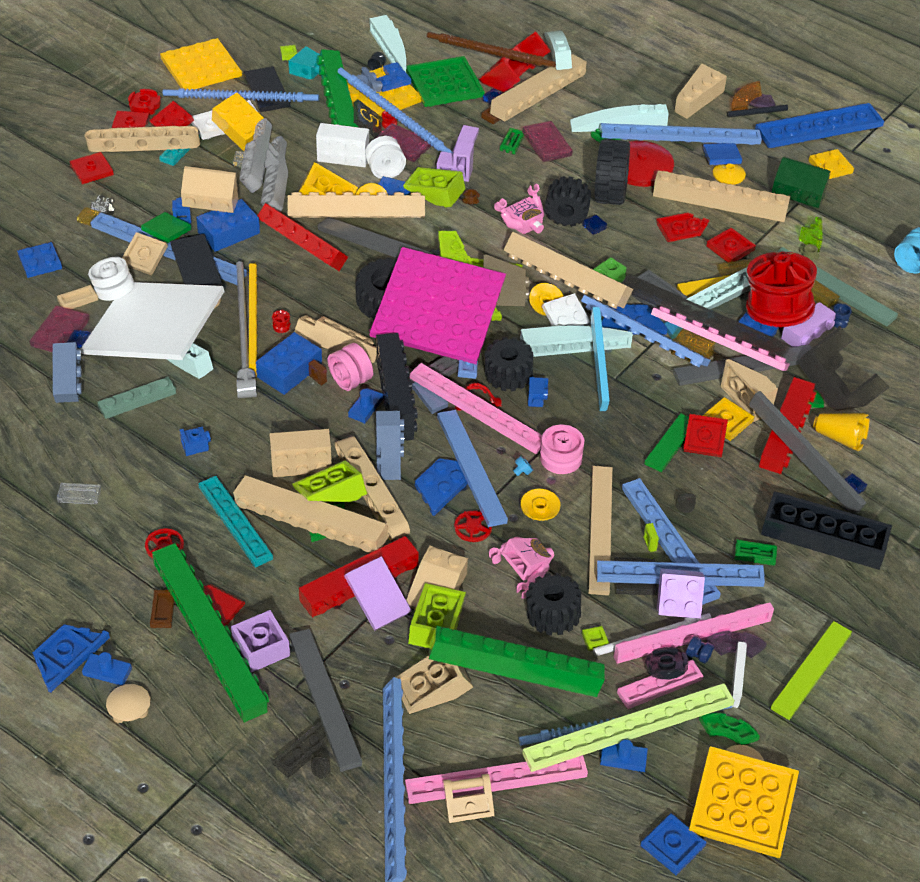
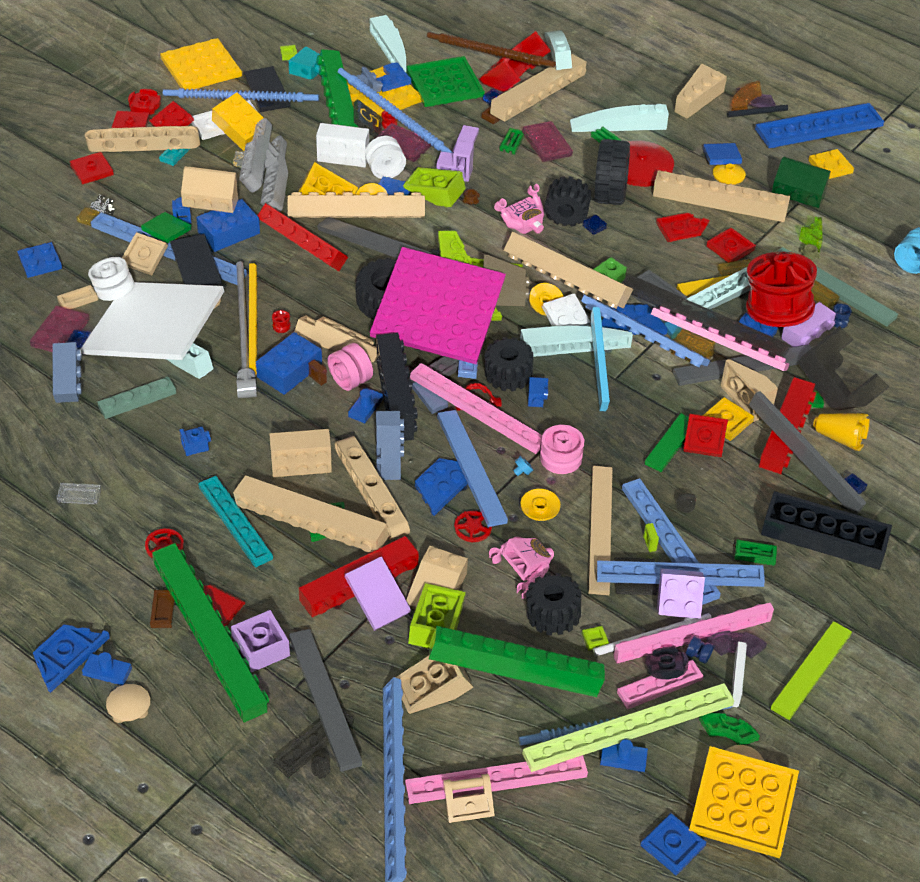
(333, 484): lime slope -> none
(376, 61): black wheel -> none
(680, 133): medium blue plate -> none

